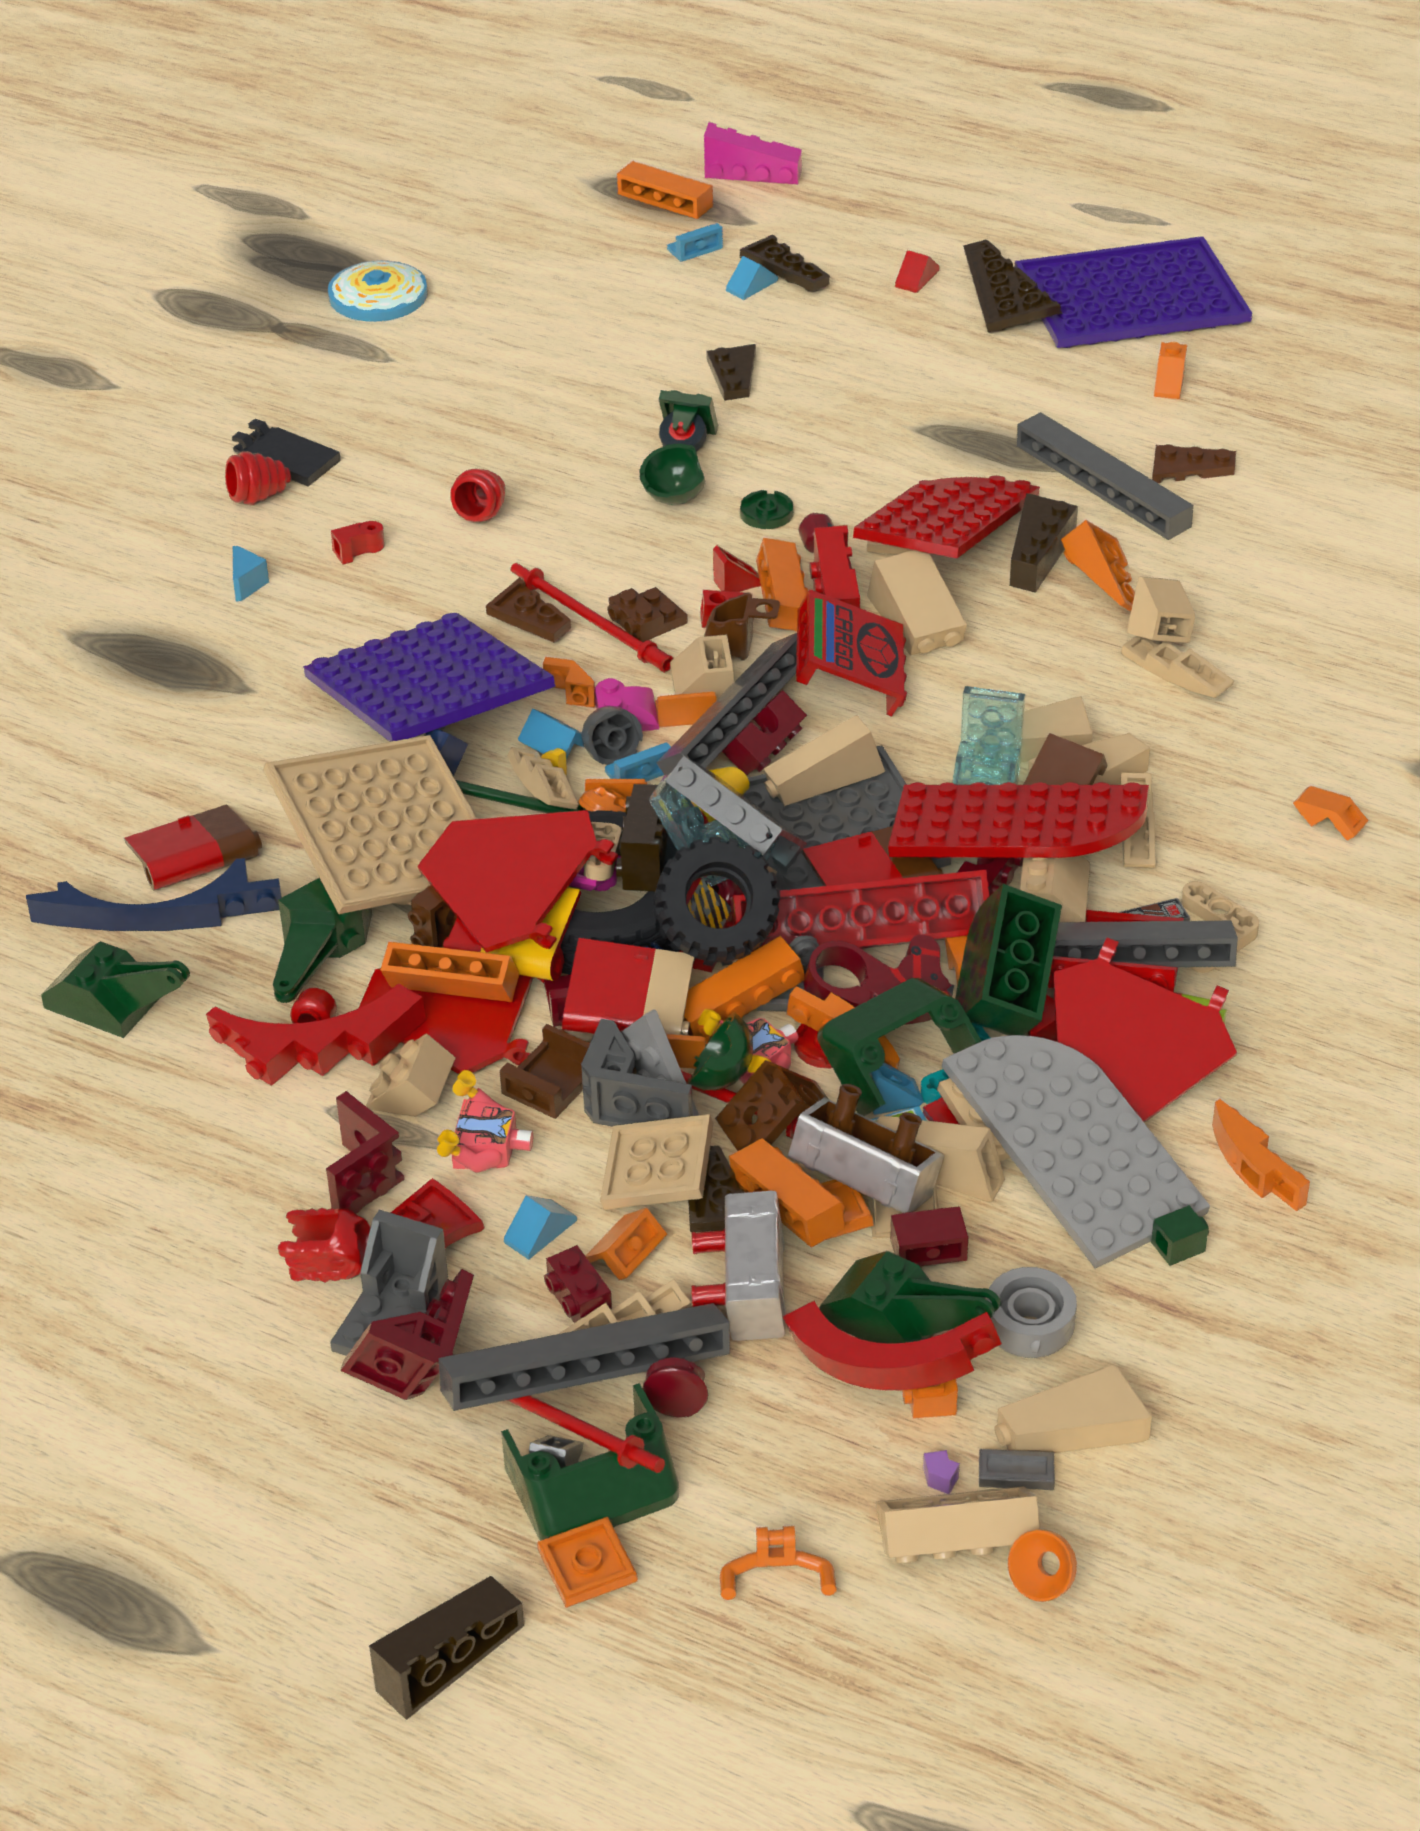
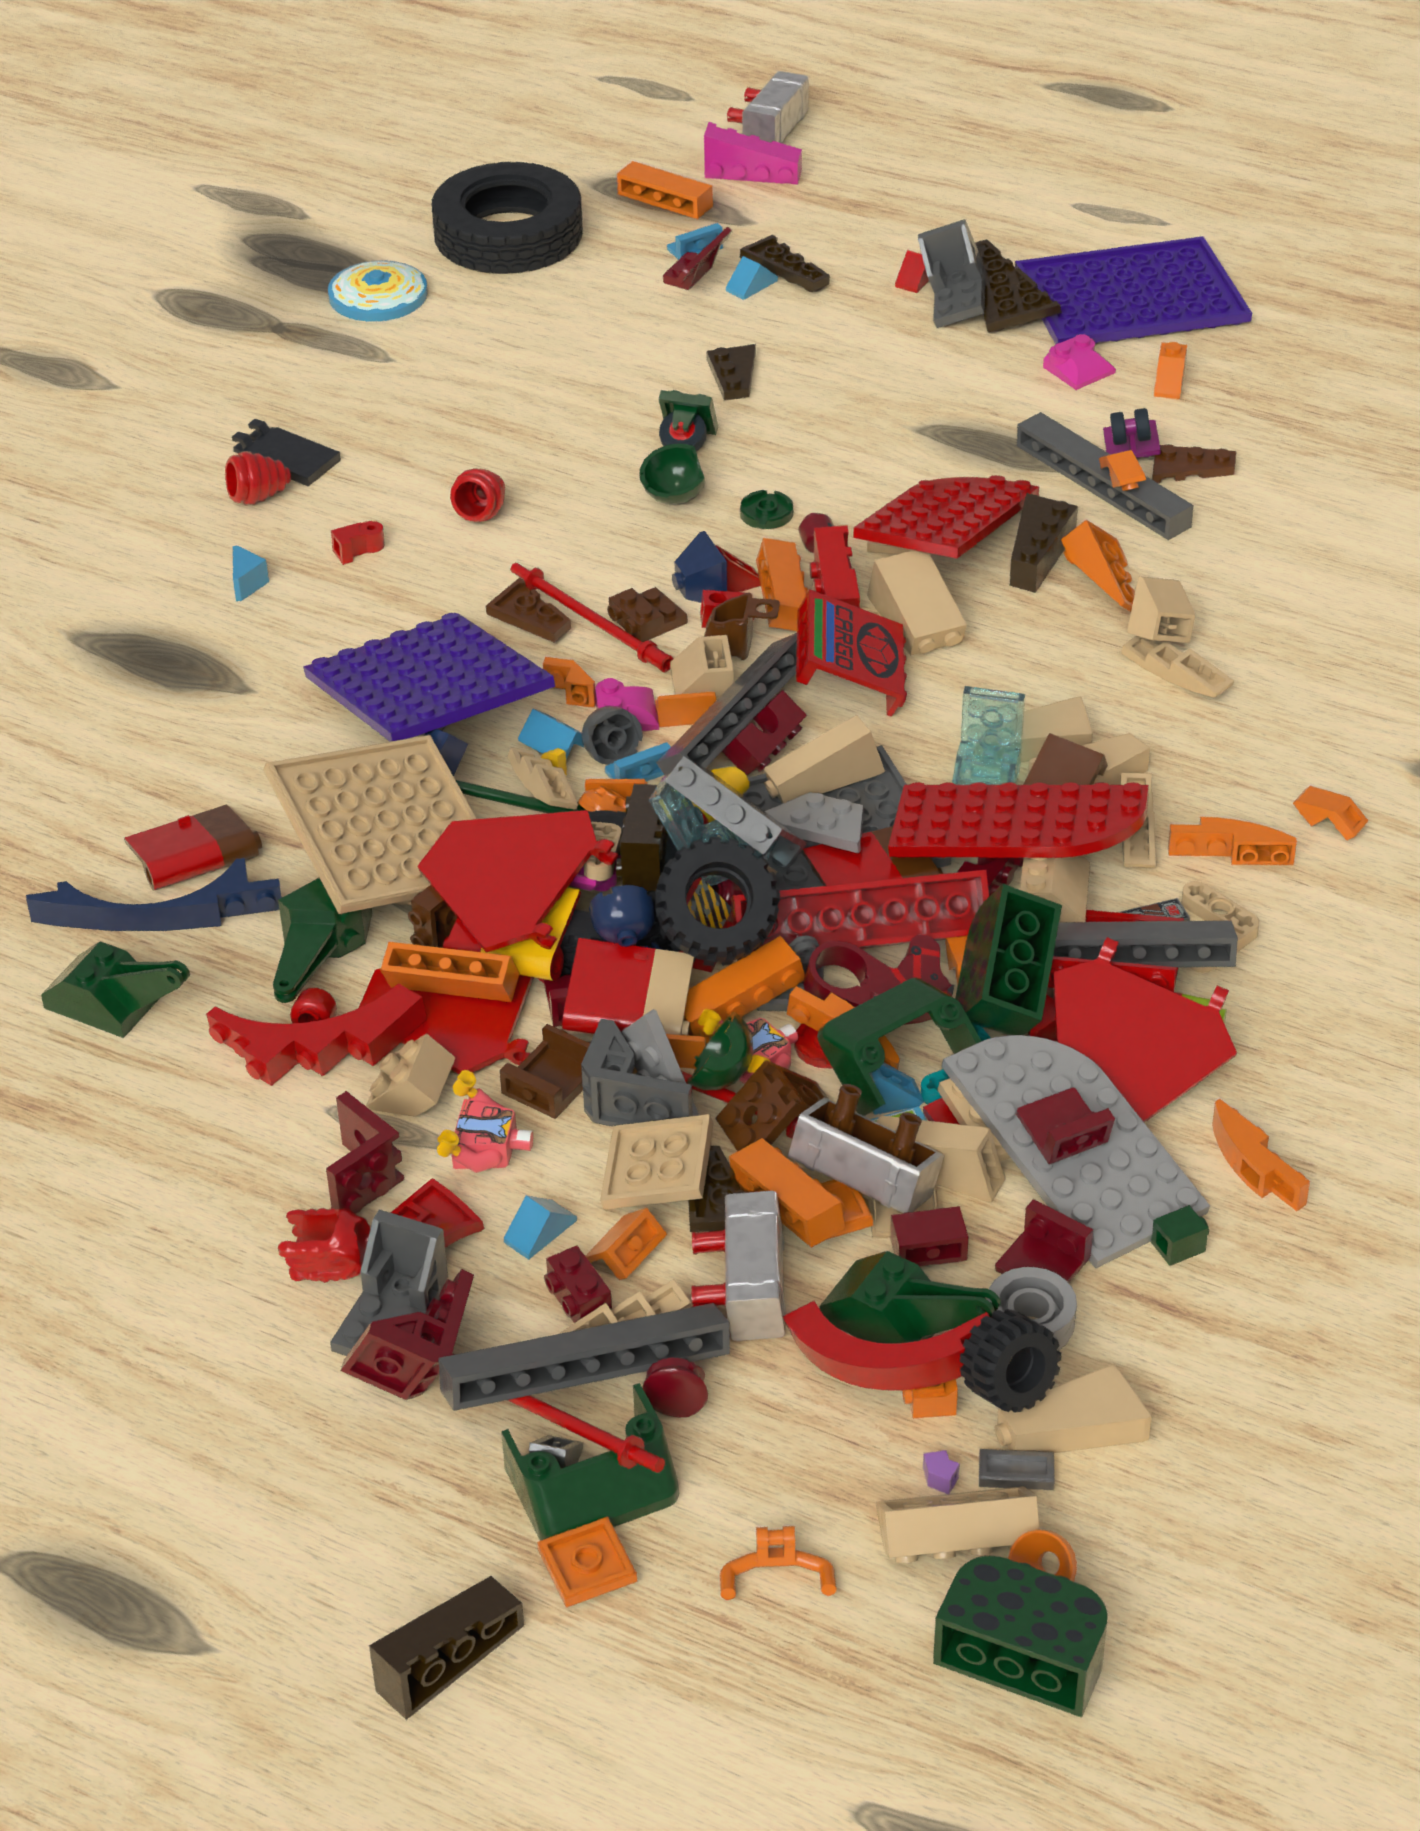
(507, 245): none -> black tyre
(623, 915): none -> dark blue cylinder
(694, 266): none -> dark red plate
(700, 569): none -> dark blue slope
(774, 108): none -> flat silver piece
(823, 820): none -> light grey wing
(953, 272): none -> dark grey bracket
(992, 1347): none -> black tyre
(1023, 1632): none -> dark green brick
(1049, 1243): none -> dark red bracket
(1065, 1125): none -> dark red bracket
(1077, 362): none -> dark pink slope
(1123, 469): none -> orange slope
(1132, 434): none -> plate
(1241, 840): none -> orange slope

